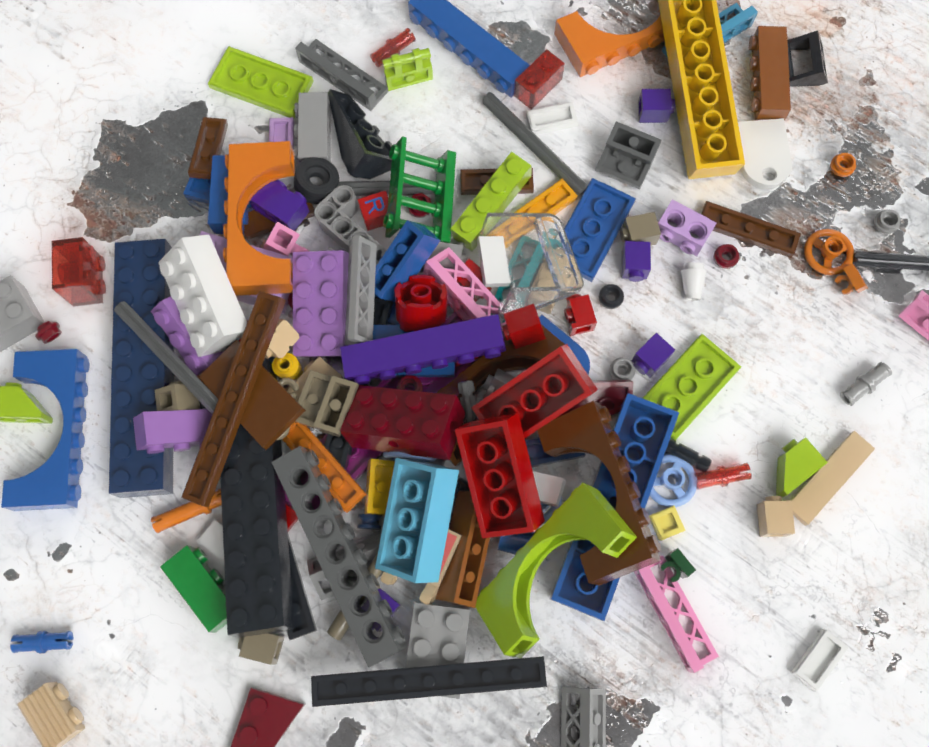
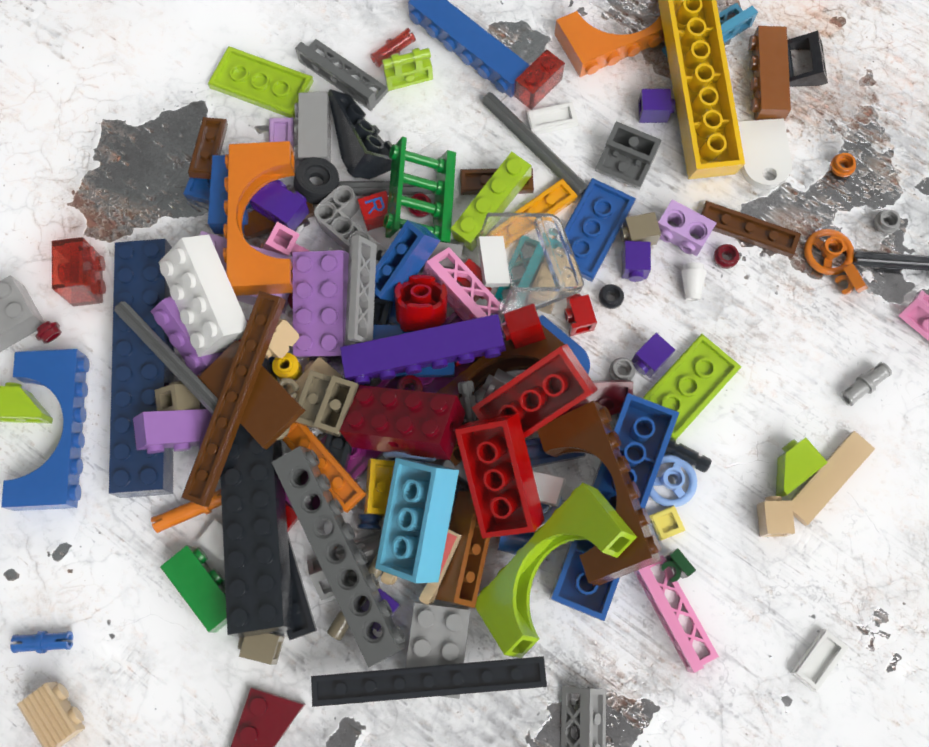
(723, 476): clear red pin -> none

